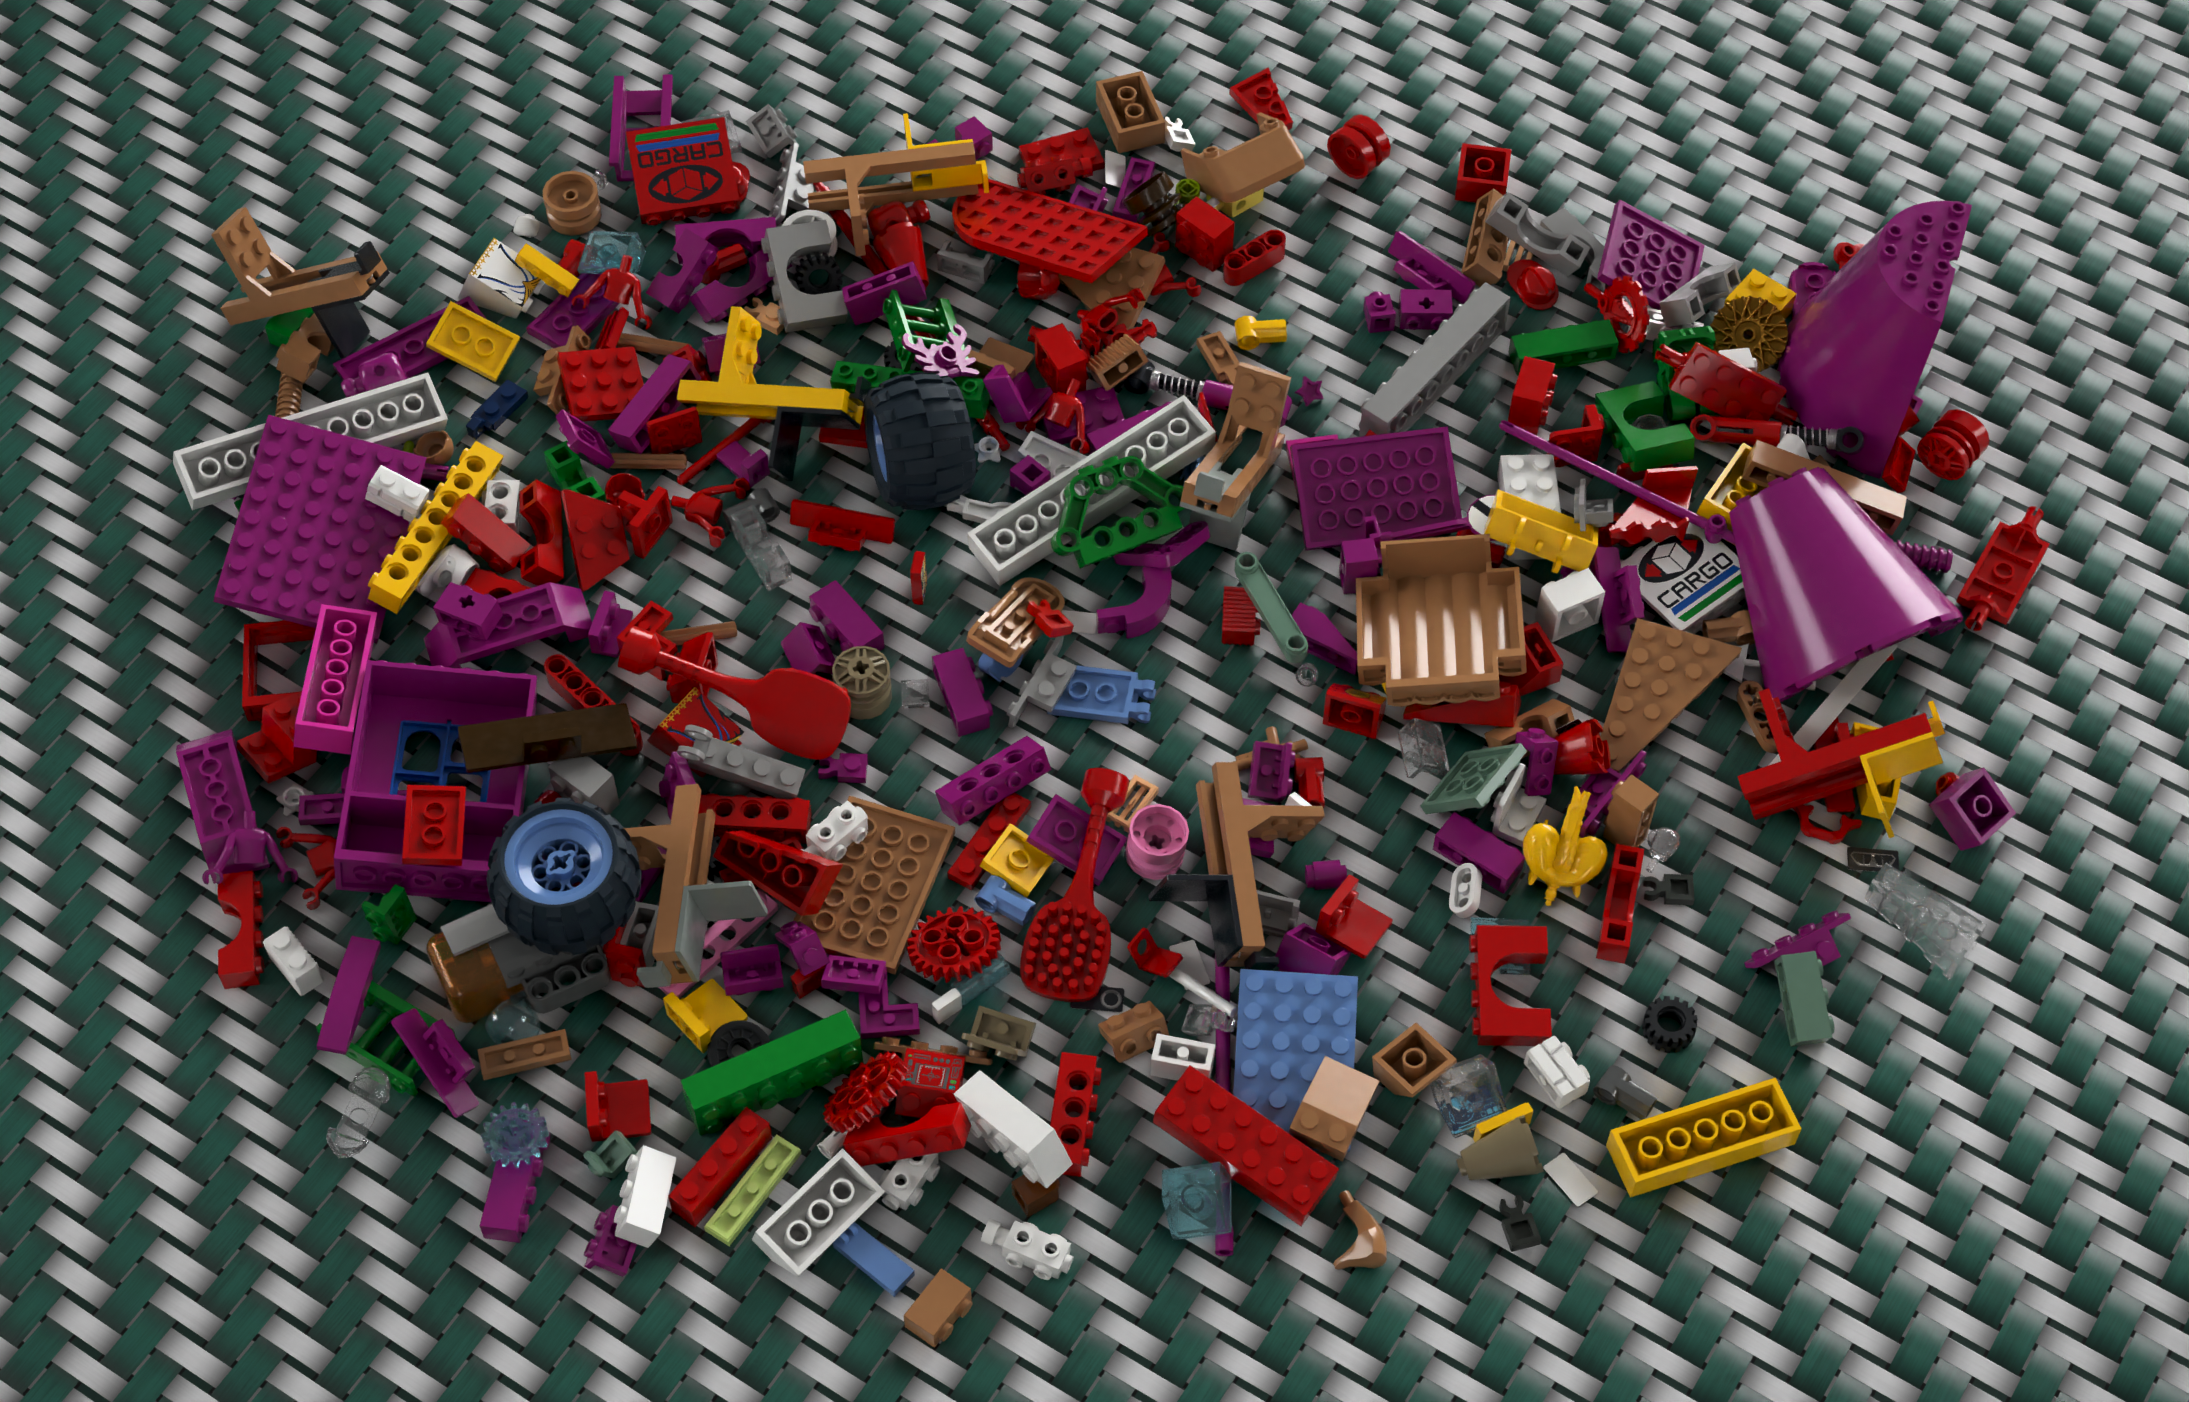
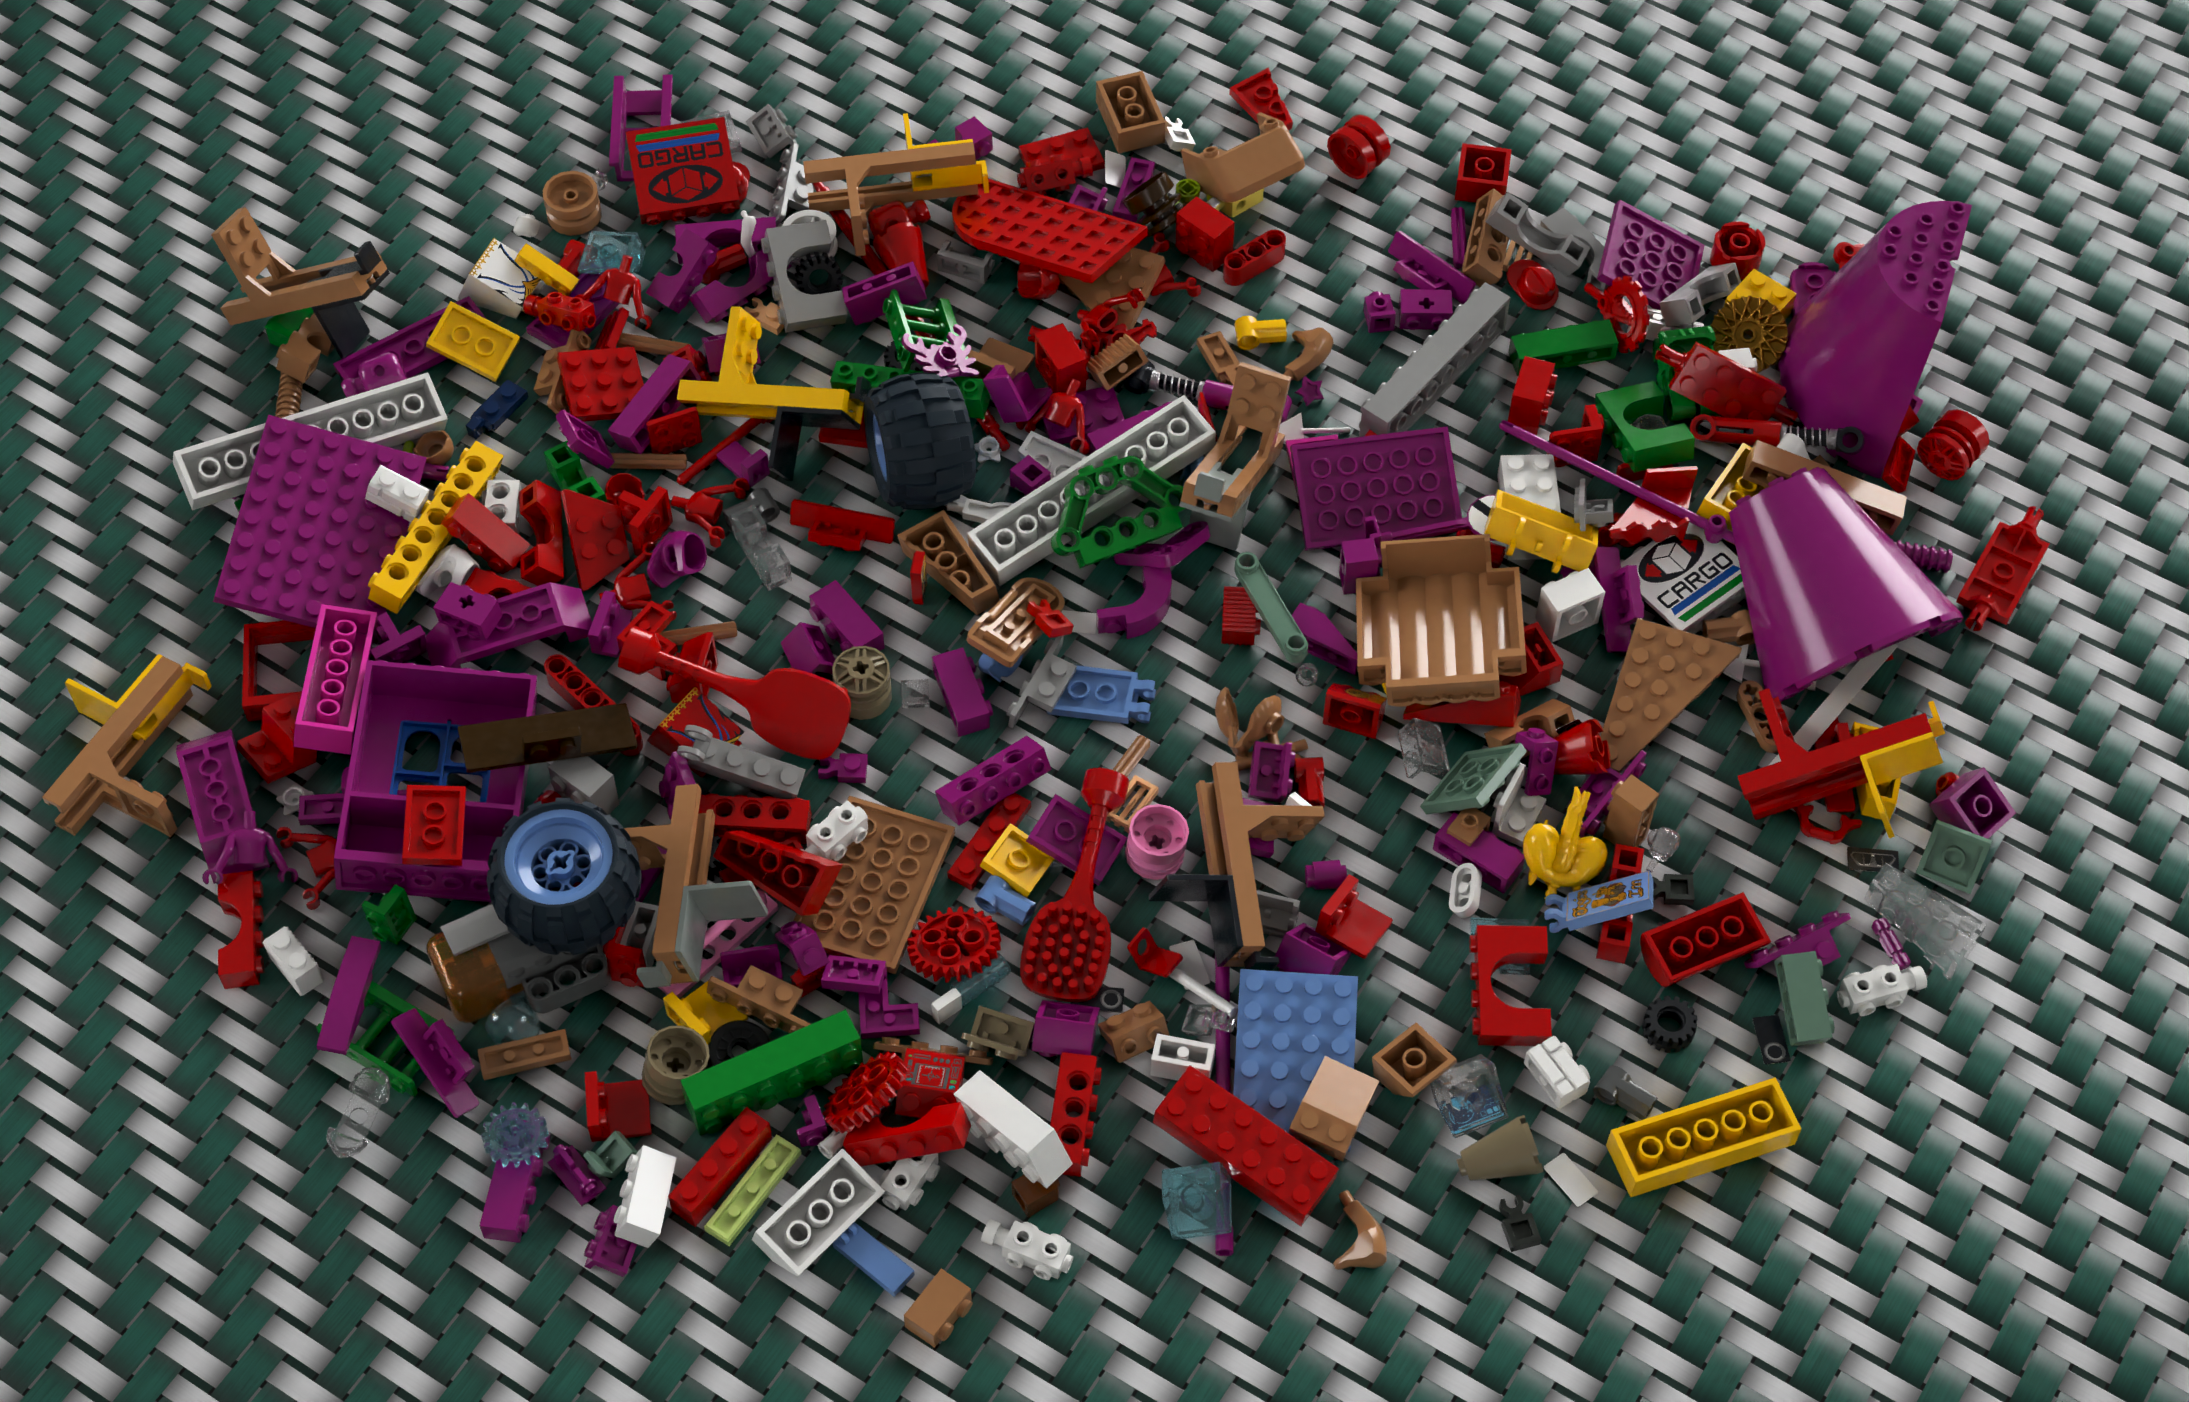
(126, 735): none -> medium nougat piece
(396, 646): none -> magenta bracket
(561, 310): none -> red brick
(575, 1174): none -> magenta hinge
(634, 591): none -> red piece
(670, 1057): none -> dark tan wheel
(676, 556): none -> magenta helmet
(747, 230): none -> white piece
(762, 997): none -> medium nougat bracket
(815, 1128): none -> magenta bracket
(951, 561): none -> medium nougat wedge
(1064, 1028): none -> magenta slope
(1132, 755): none -> medium nougat axle
(1264, 720): none -> medium nougat animal
(1294, 429): none -> white piece
(1317, 348): none -> medium nougat animal
(1458, 236): none -> magenta axle
(1469, 825): none -> medium nougat bracket
(1490, 1125): yellow tile -> none
(1601, 902): none -> medium blue tile
(1702, 940): none -> red brick
(1738, 245): none -> red brick
(1771, 1039): none -> black sticker
(1879, 991): none -> white brick
(1891, 943): none -> magenta axle
(1953, 856): none -> sand green plate

